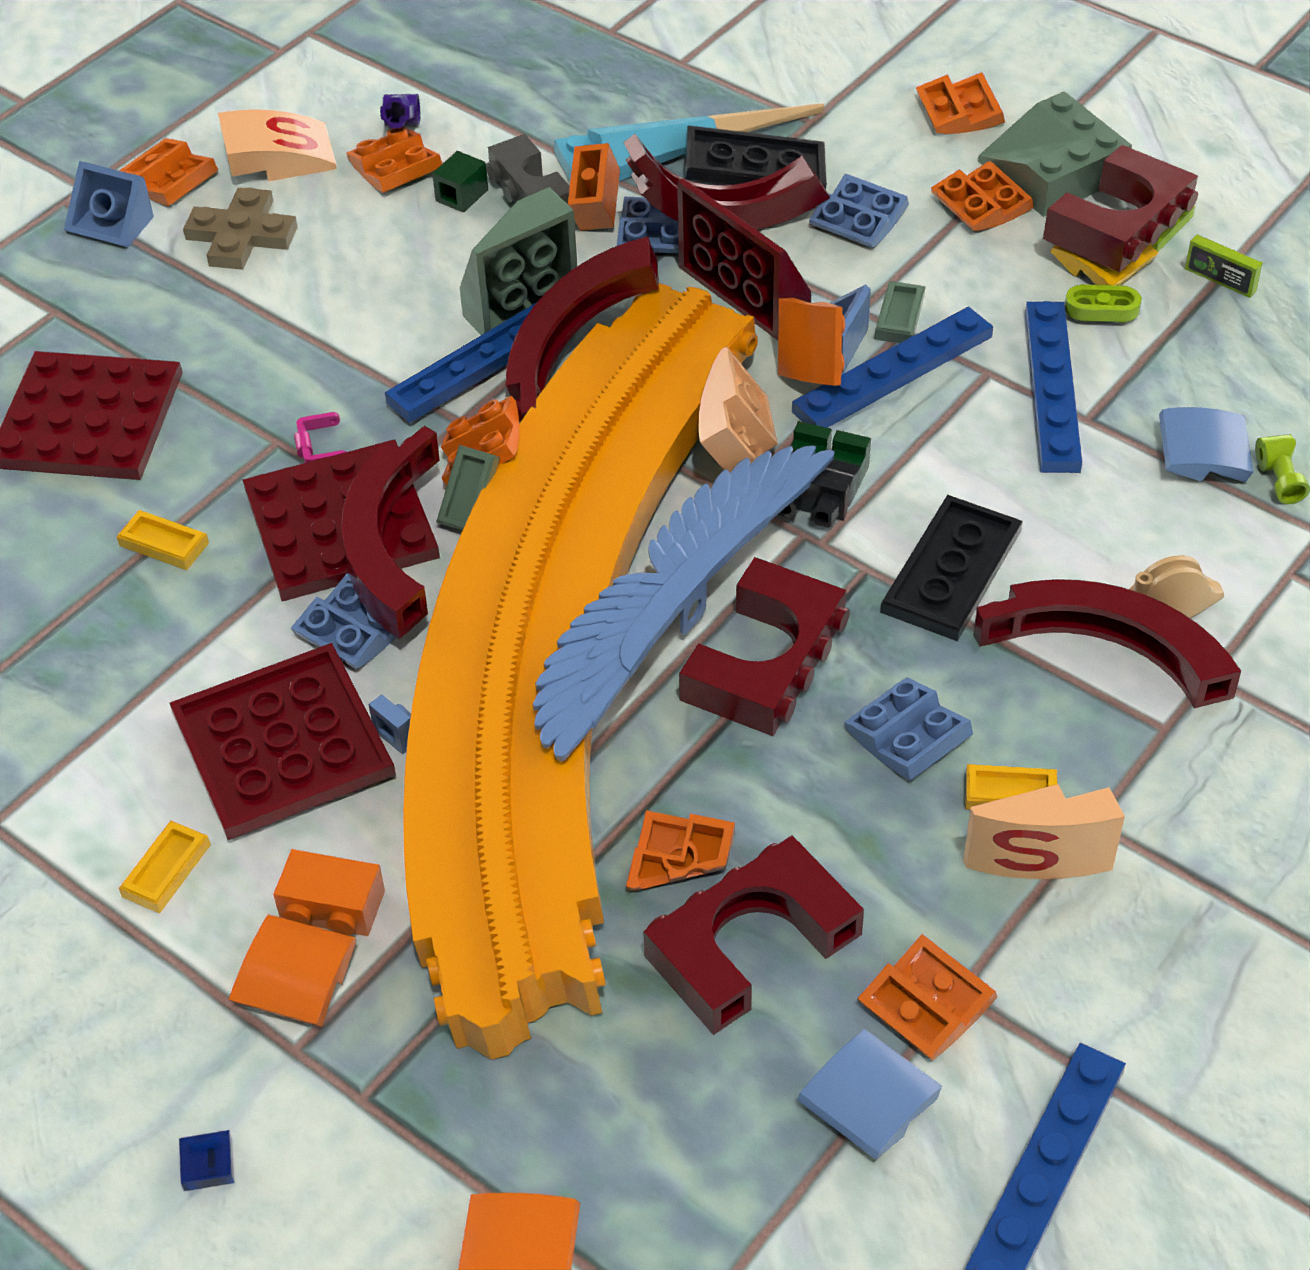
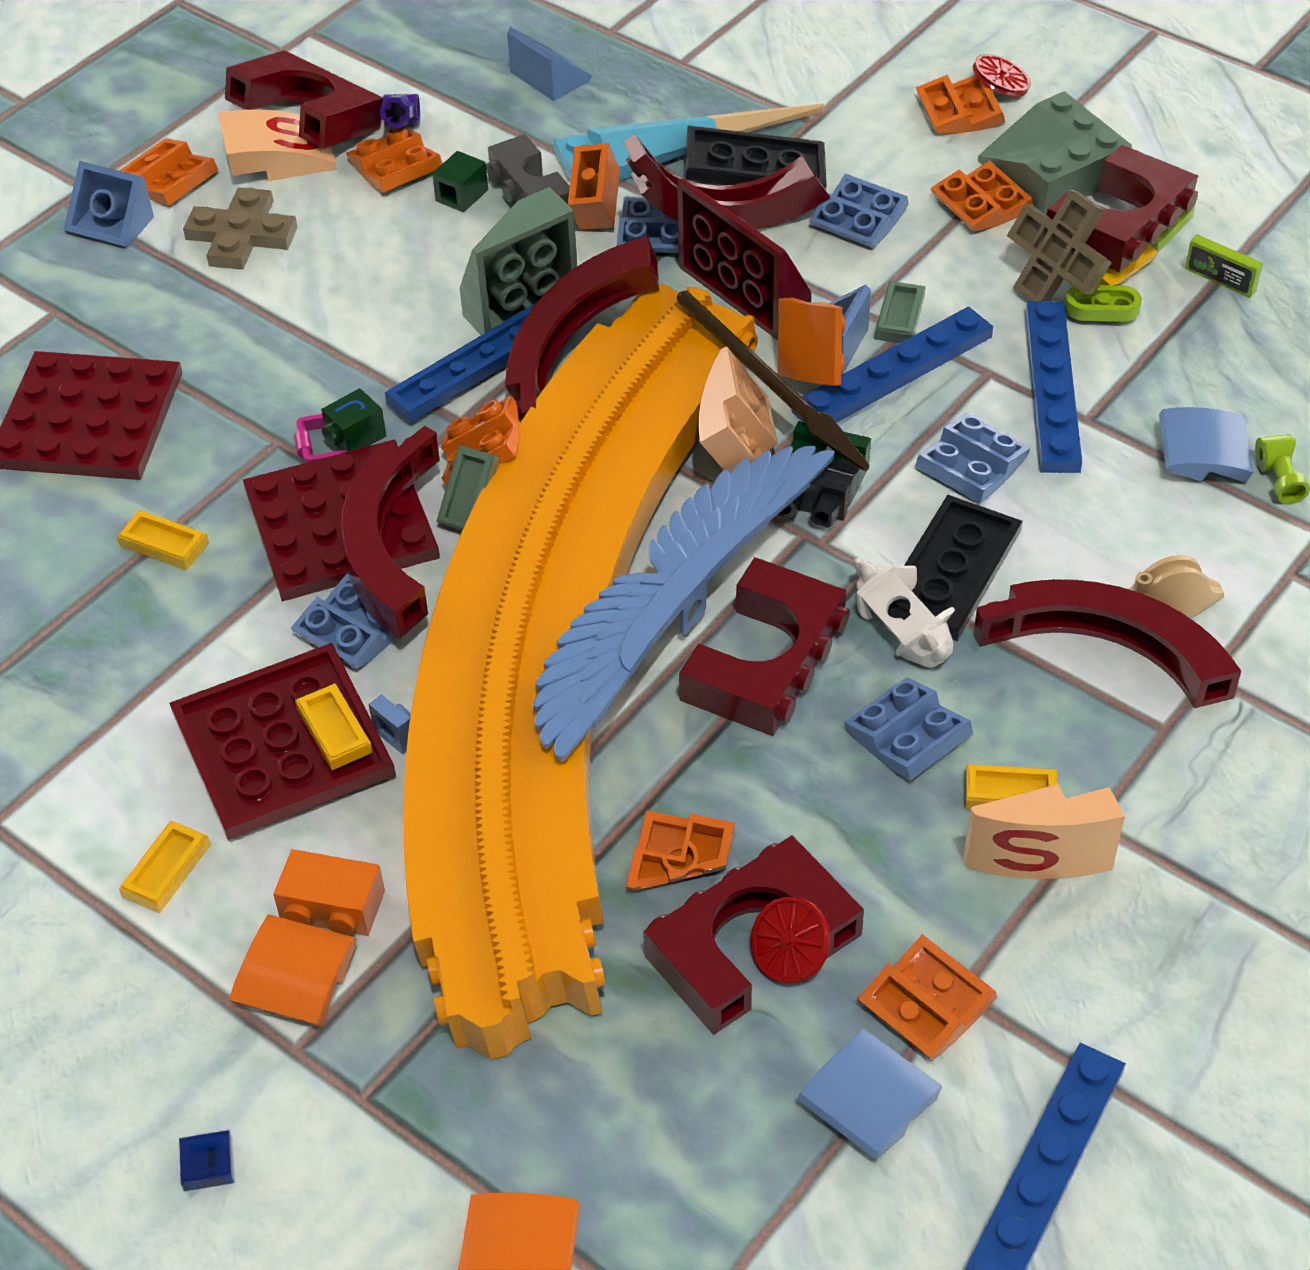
(331, 106): none -> dark red arch
(333, 726): none -> yellow tile
(353, 422): none -> dark green brick
(543, 66): none -> medium blue slope
(790, 940): none -> red wheel
(819, 424): none -> dark brown piece
(921, 635): none -> white piece
(972, 457): none -> medium blue slope
(1001, 75): none -> wheel
(1059, 248): none -> dark tan plate

